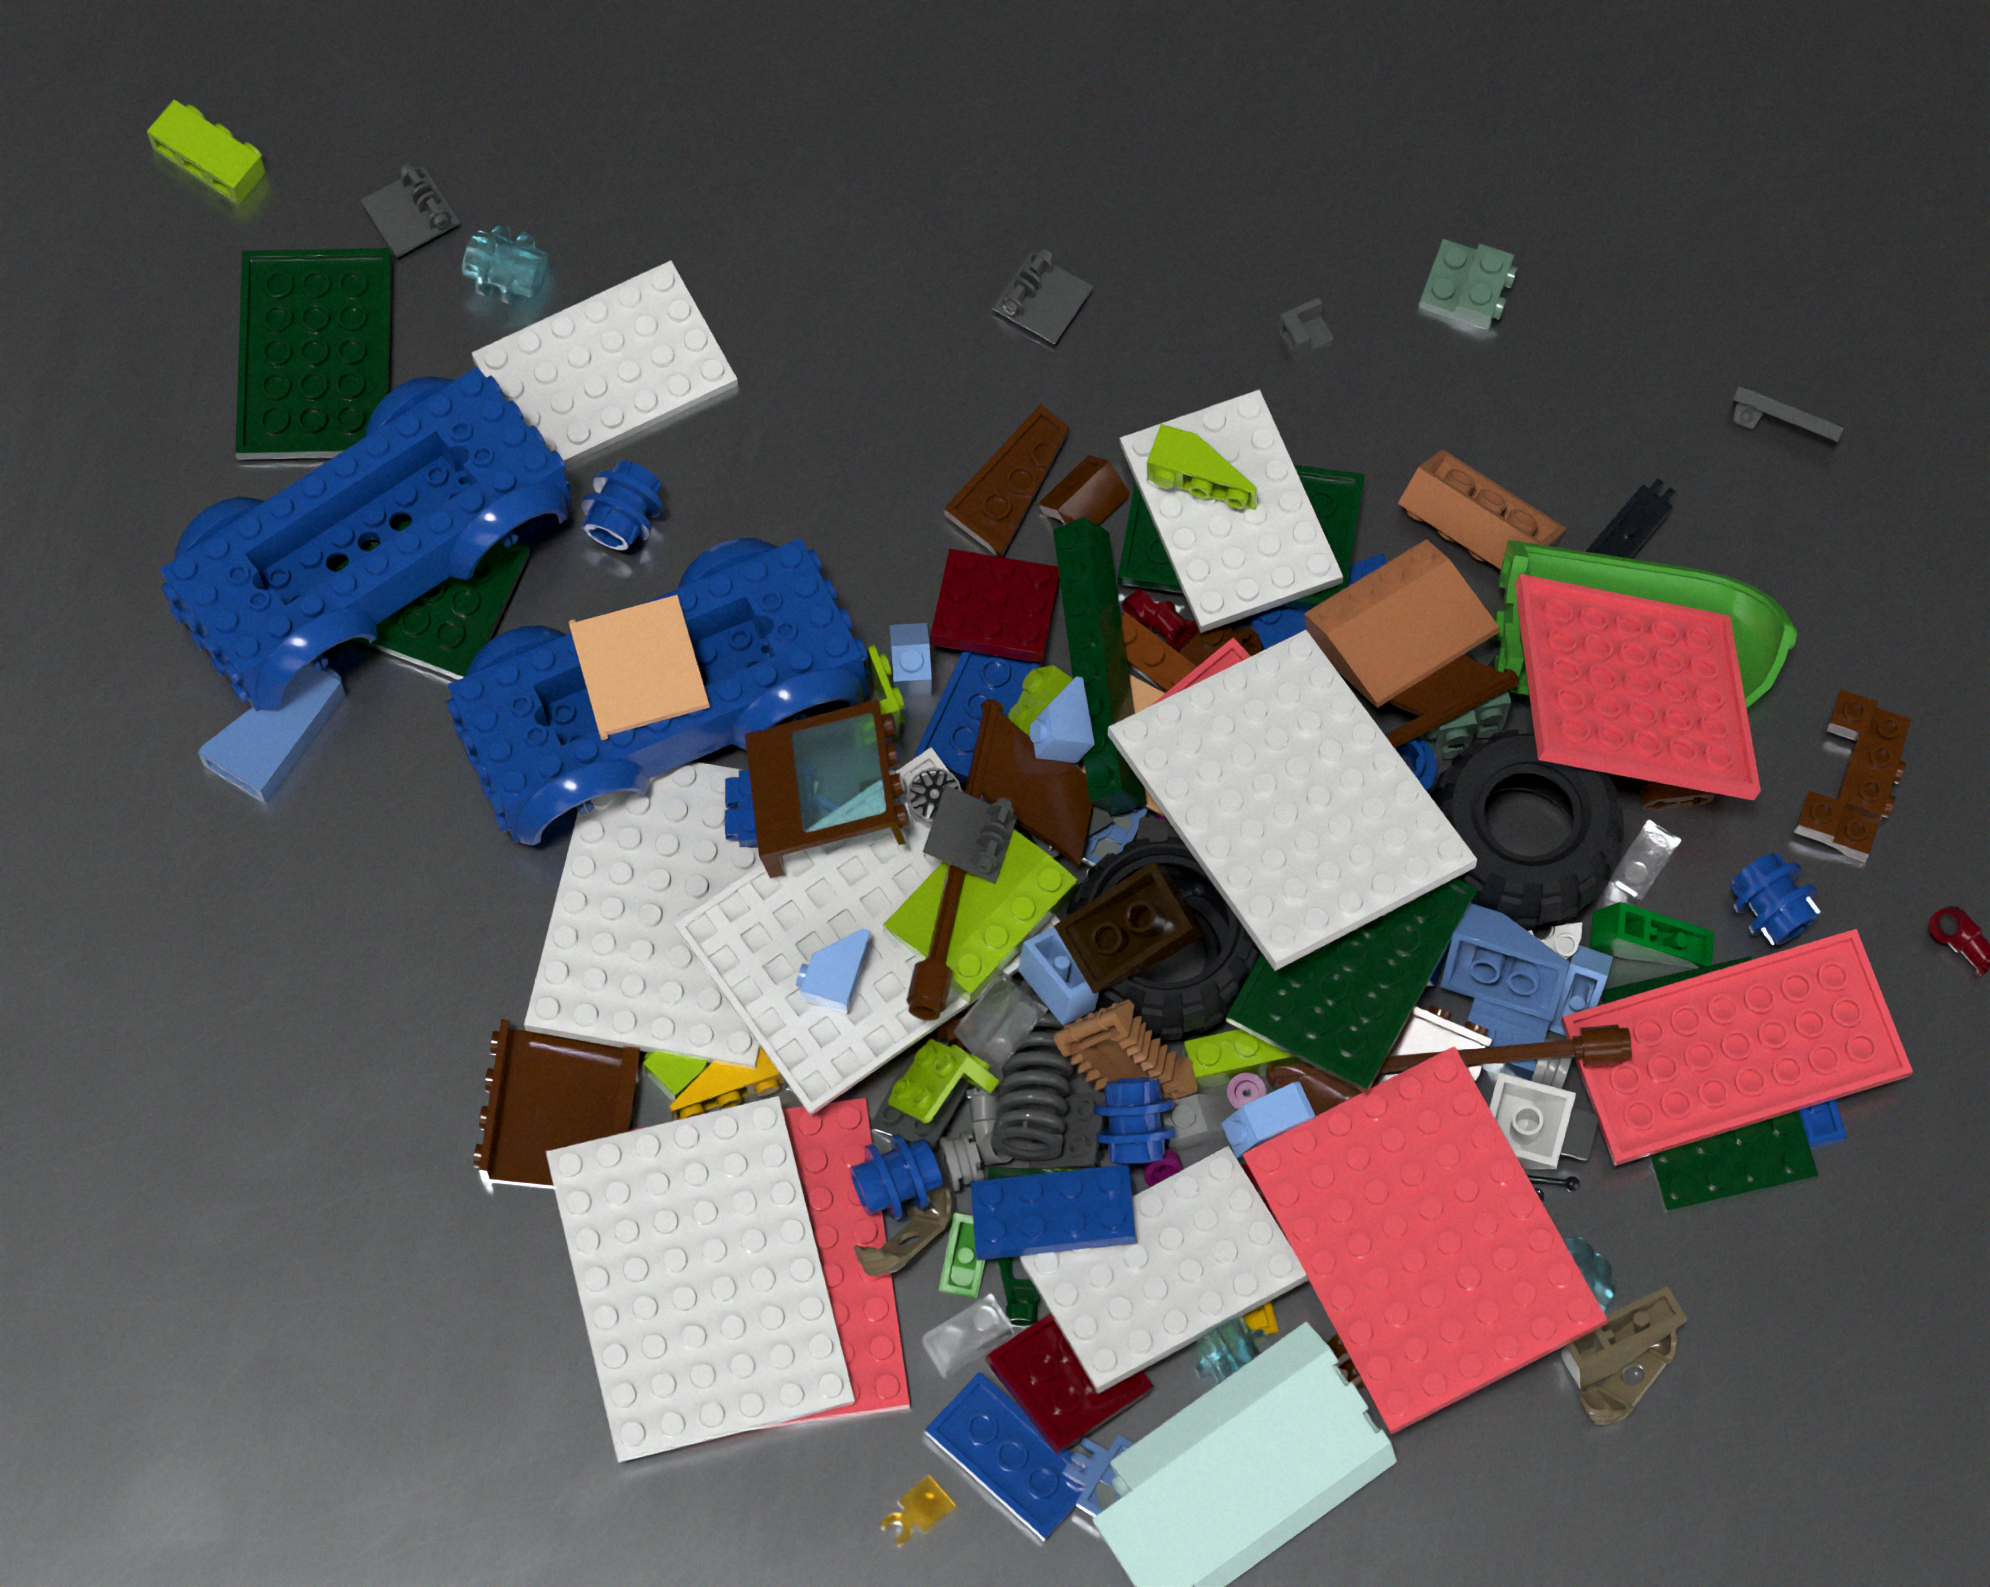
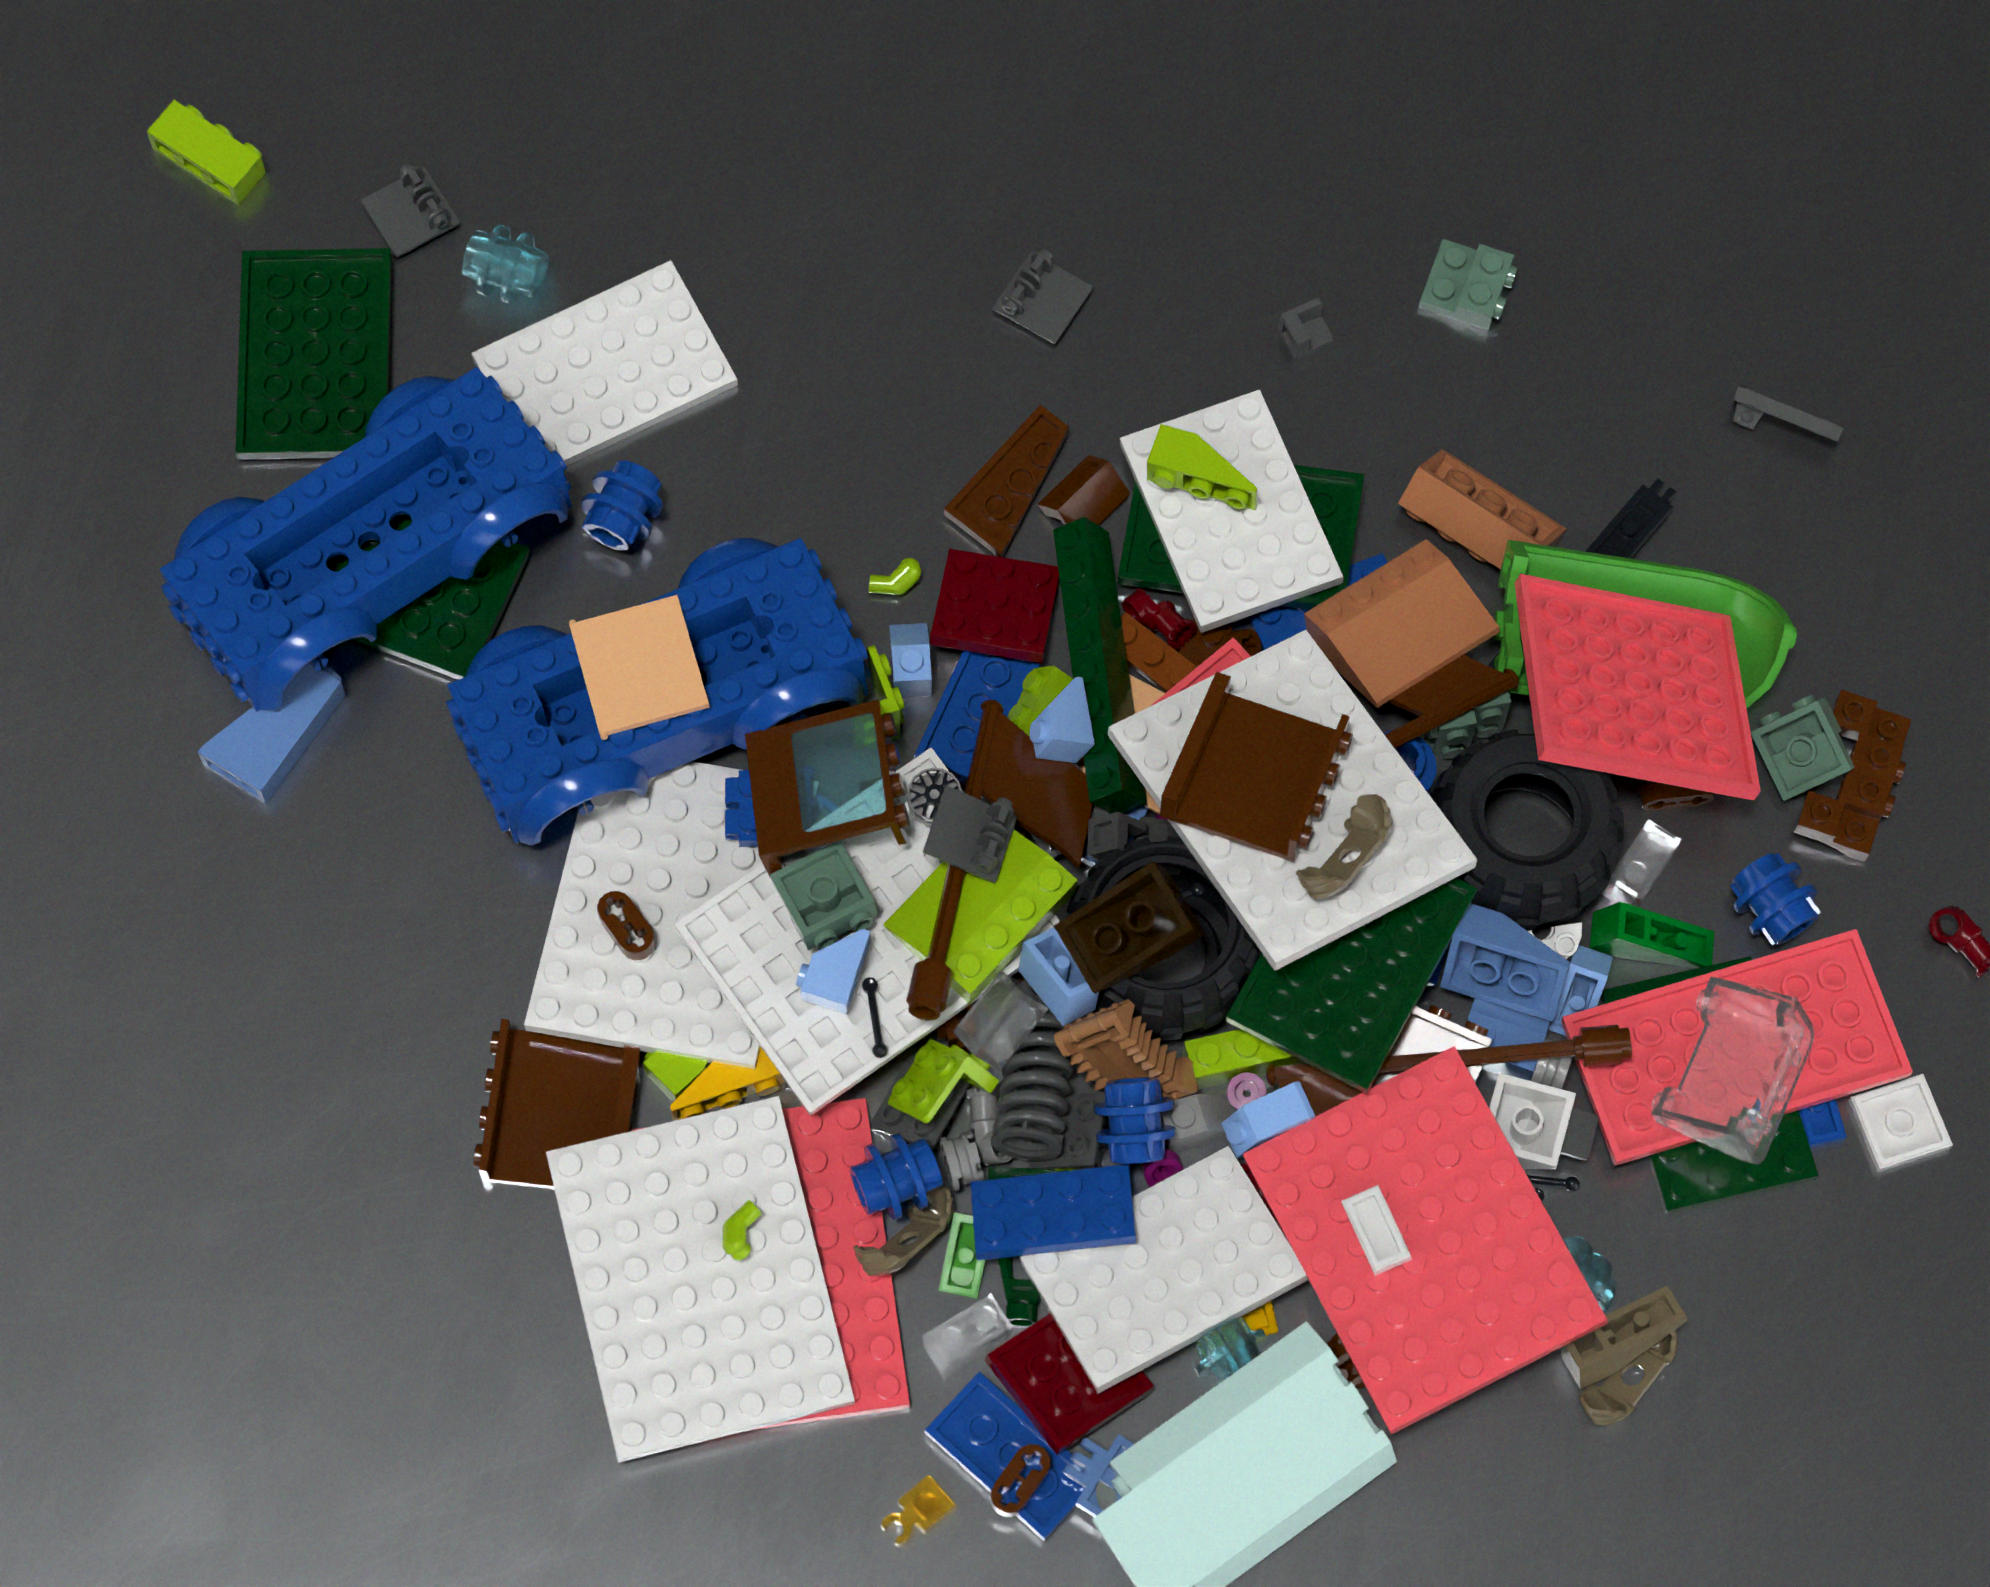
(619, 930): none -> reddish brown beam
(735, 1228): none -> lime arm
(825, 896): none -> sand green plate
(870, 986): none -> black hinge
(899, 581): none -> lime arm
(1012, 1474): none -> reddish brown beam
(1110, 833): none -> dark grey panel
(1254, 773): none -> reddish brown panel
(1368, 828): none -> dark tan piece
(1376, 1230): none -> white tile
(1739, 1070): none -> clear windscreen
(1802, 746): none -> sand green plate
(1900, 1123): none -> white tile

